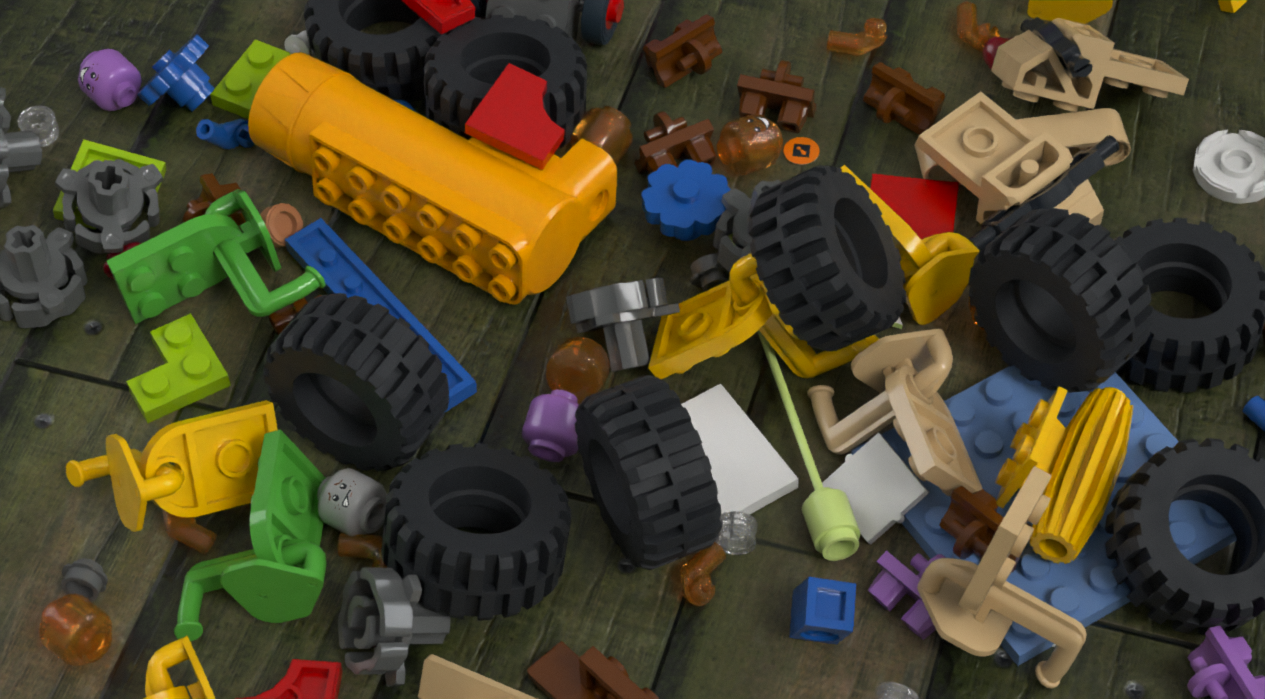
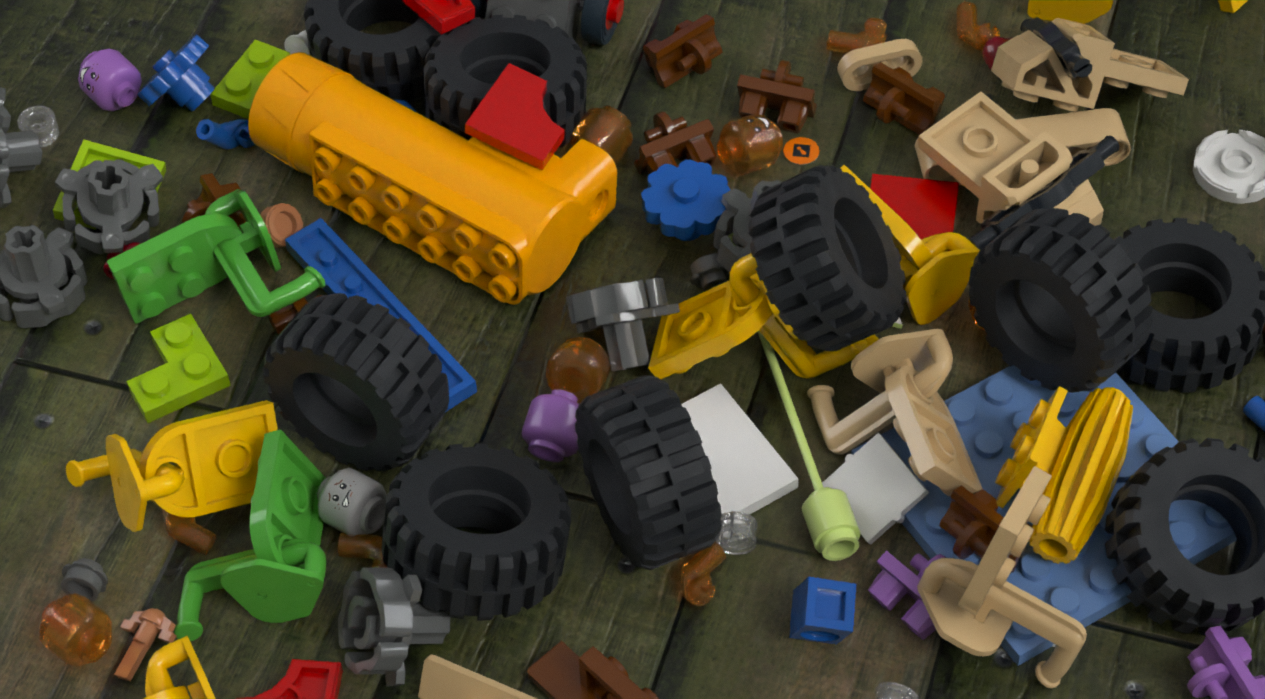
(151, 623): none -> nougat piece
(857, 65): none -> tan plate

